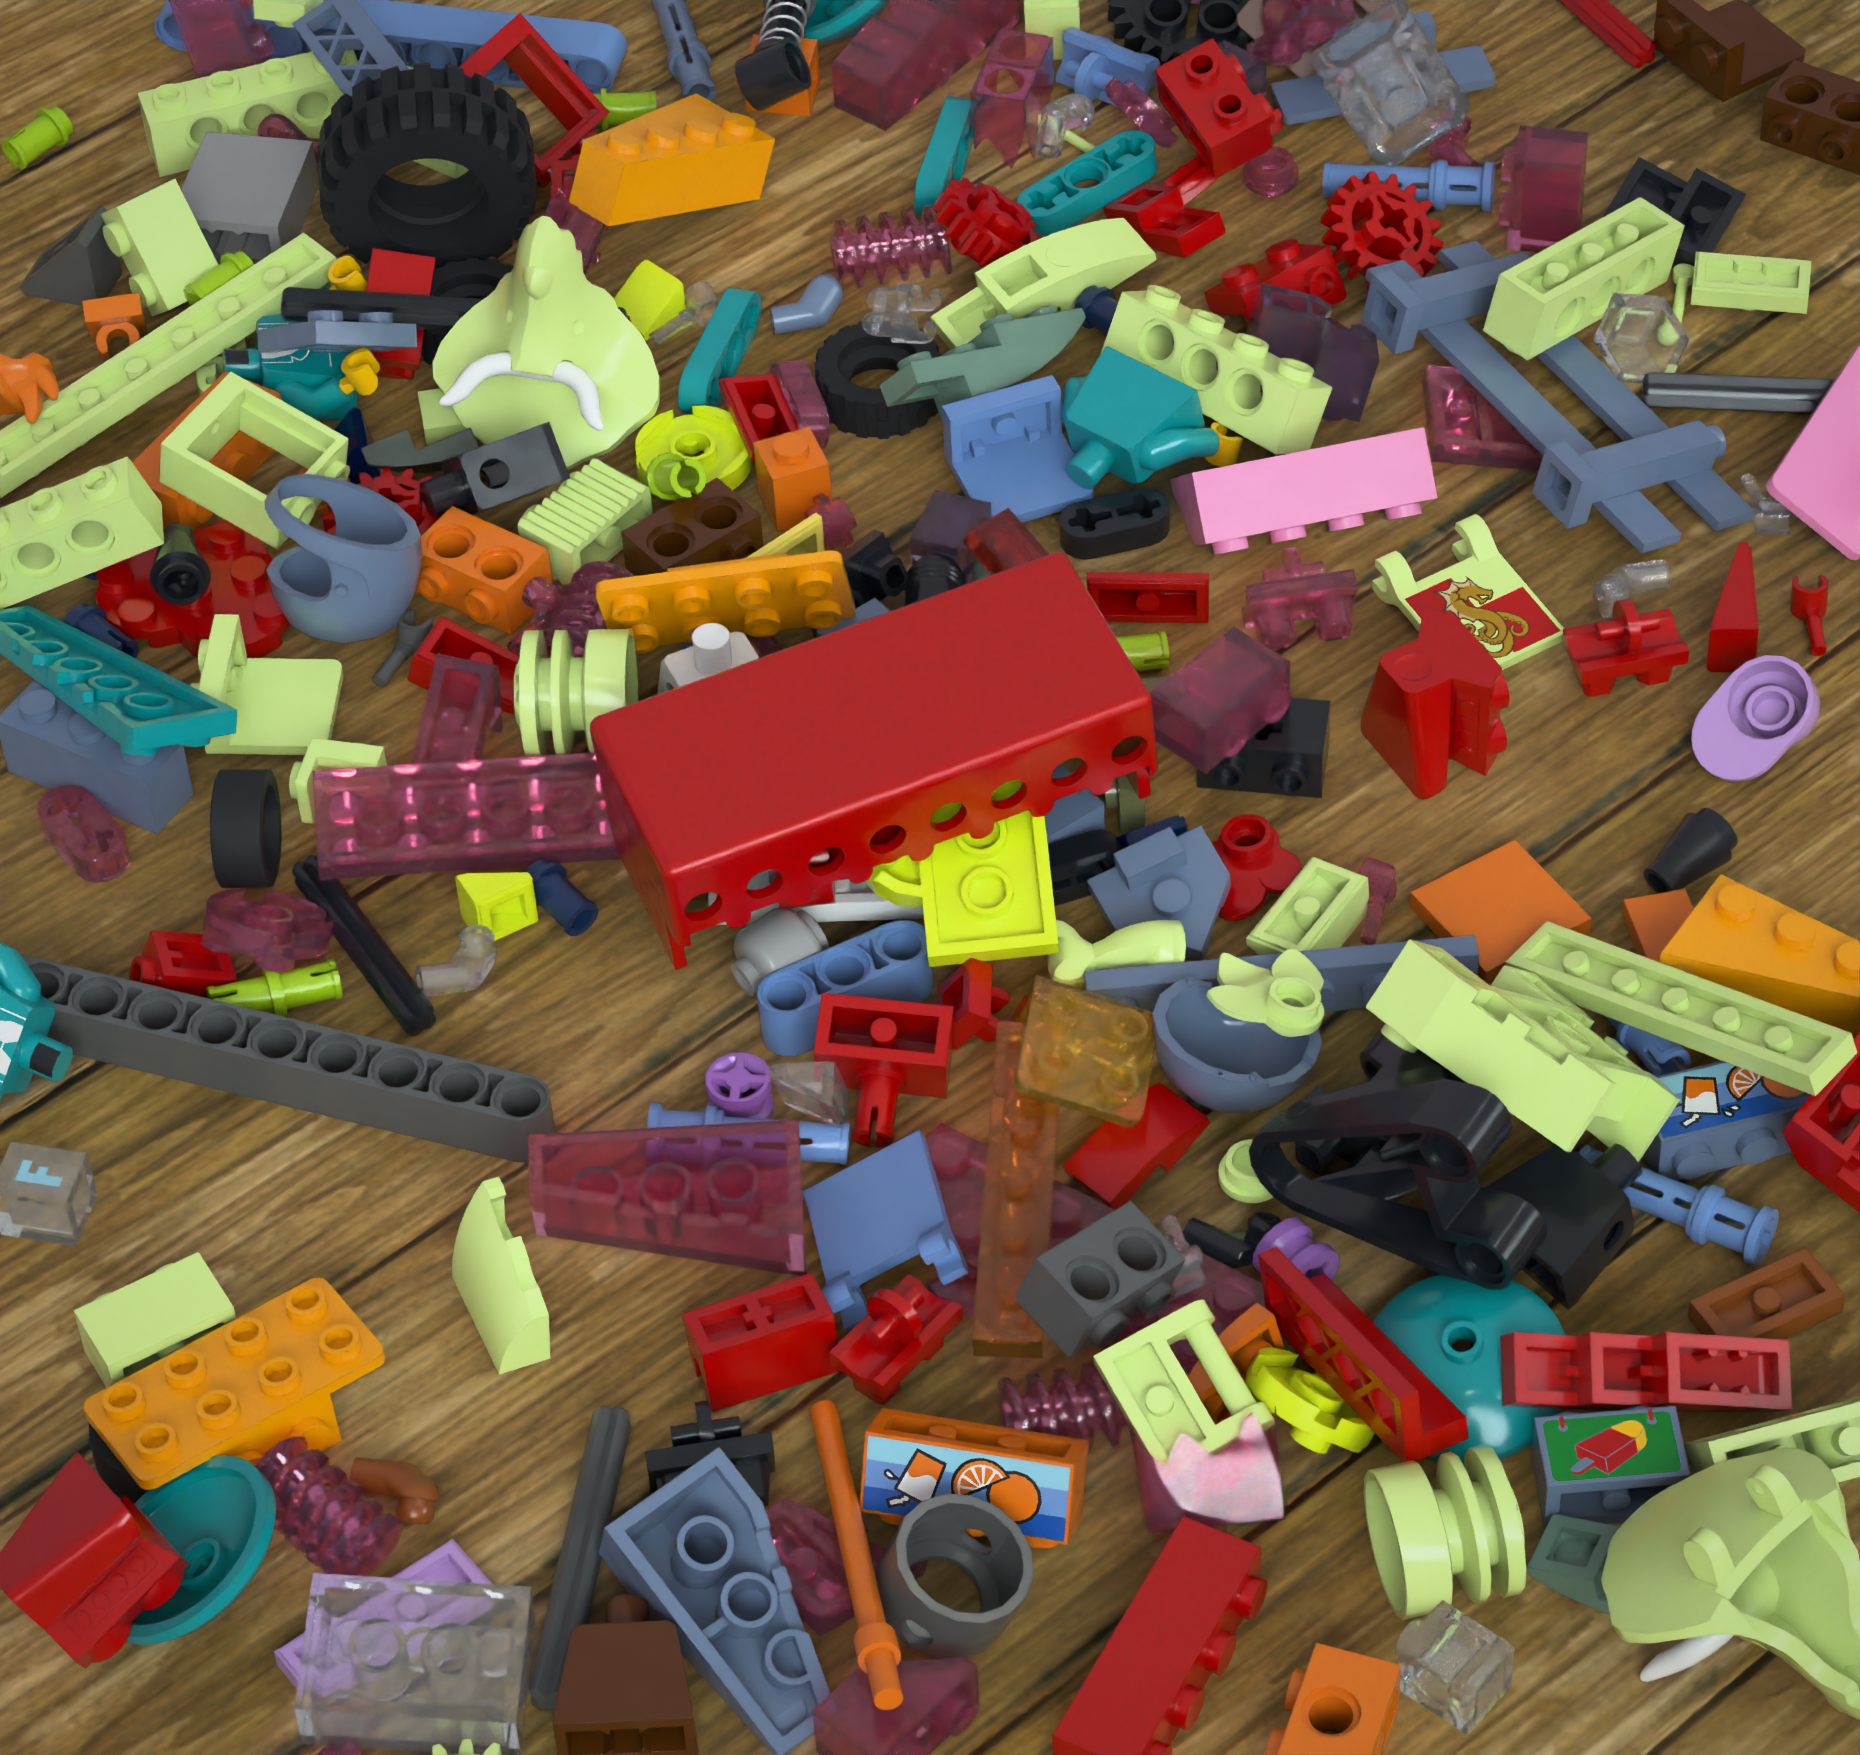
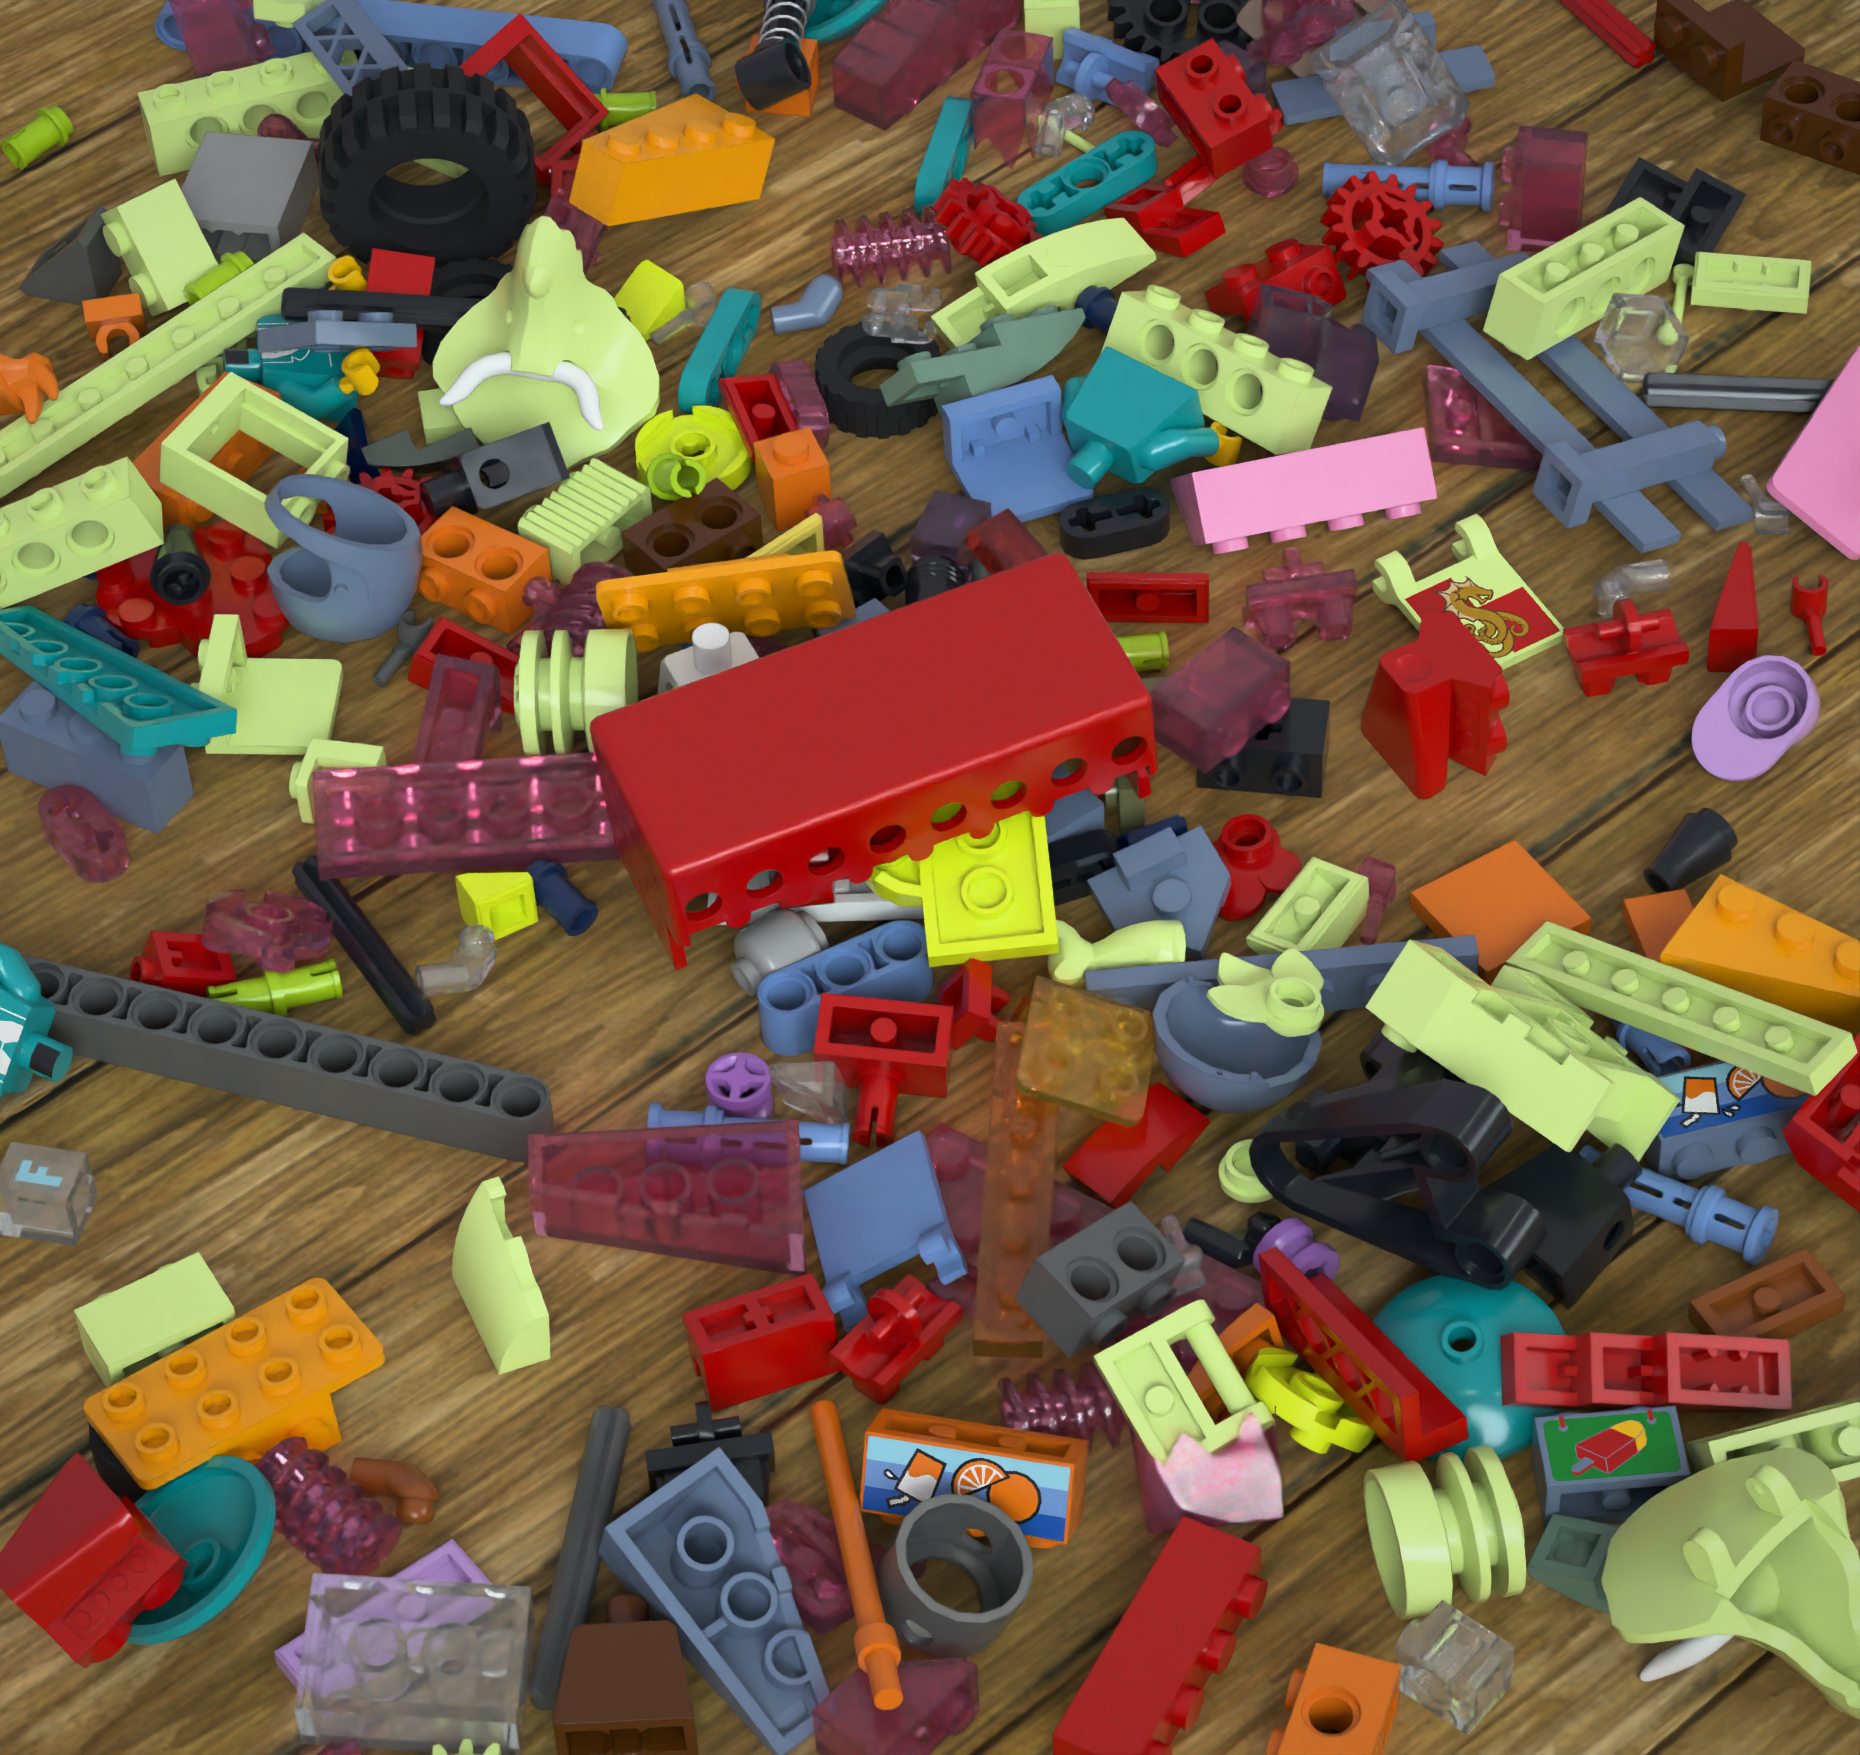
(245, 828): black tyre -> none

